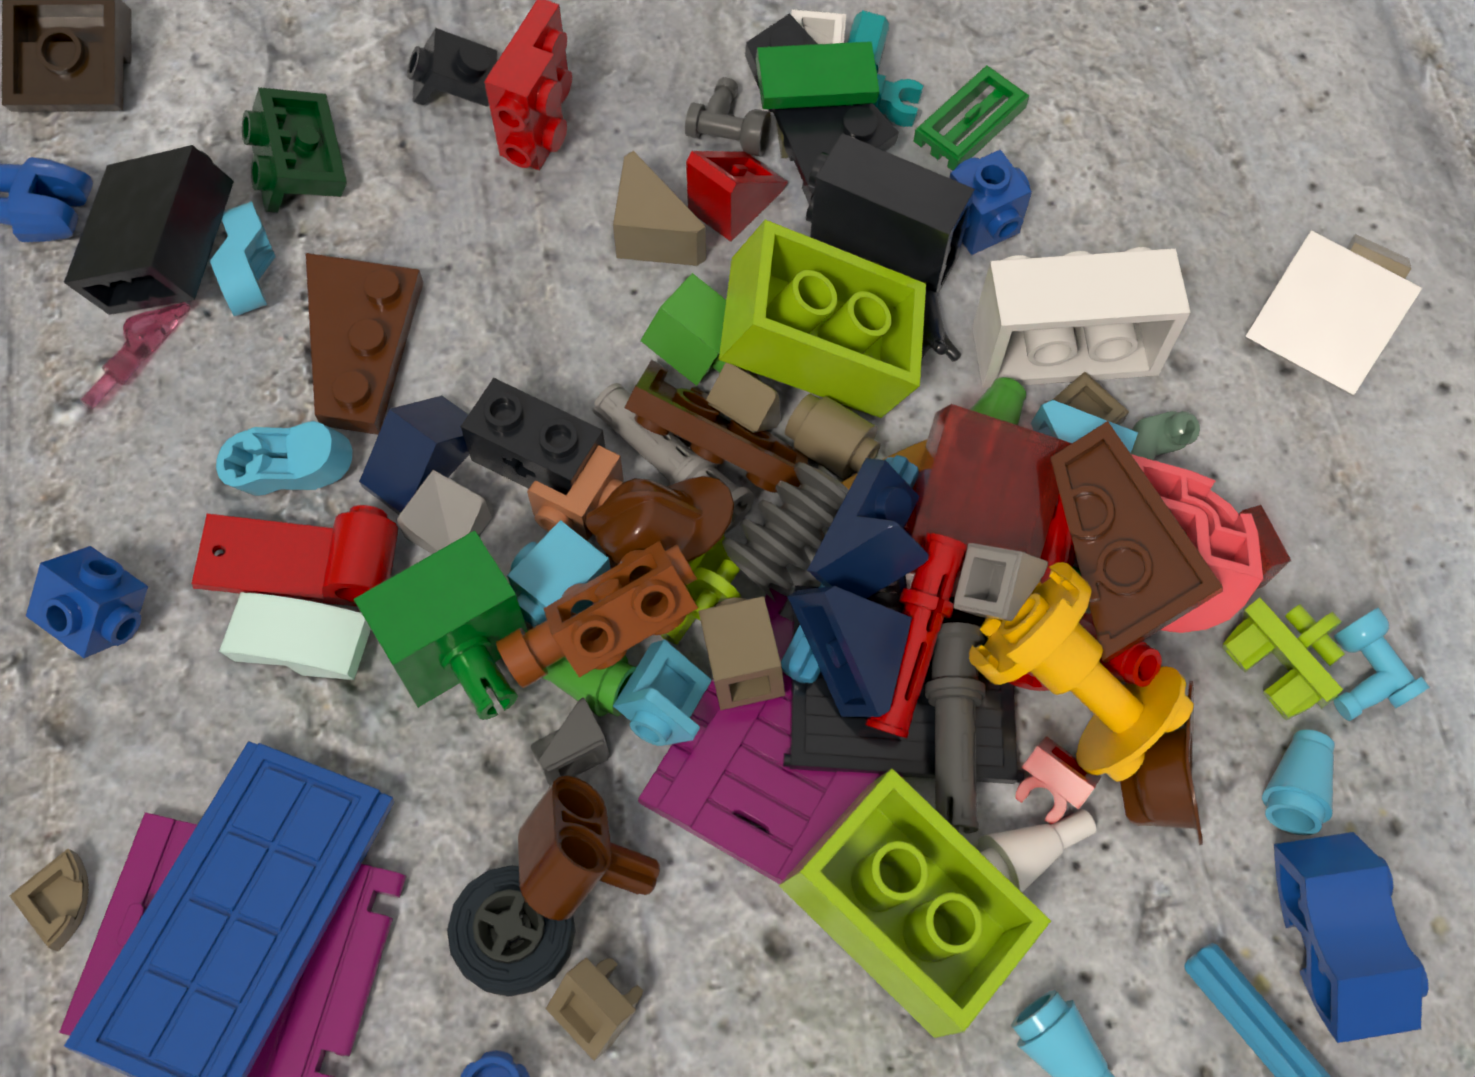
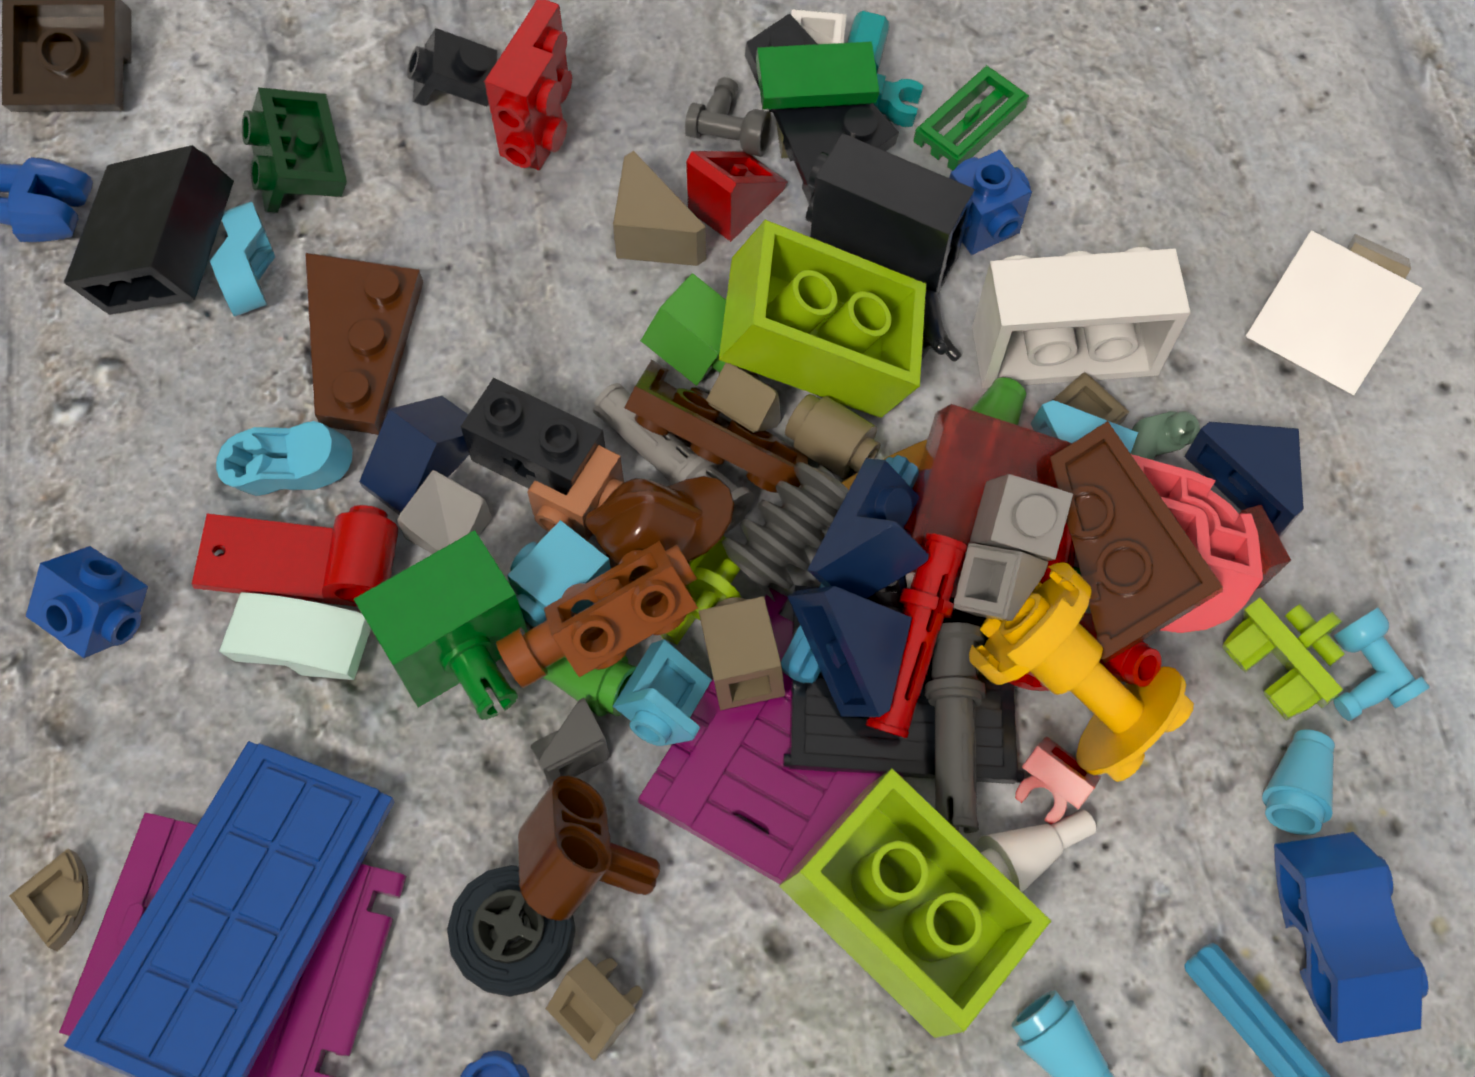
(136, 348): clear pink hand -> none
(1021, 516): none -> light grey brick
(1163, 786): reddish brown piece -> none
(1253, 467): none -> dark blue slope

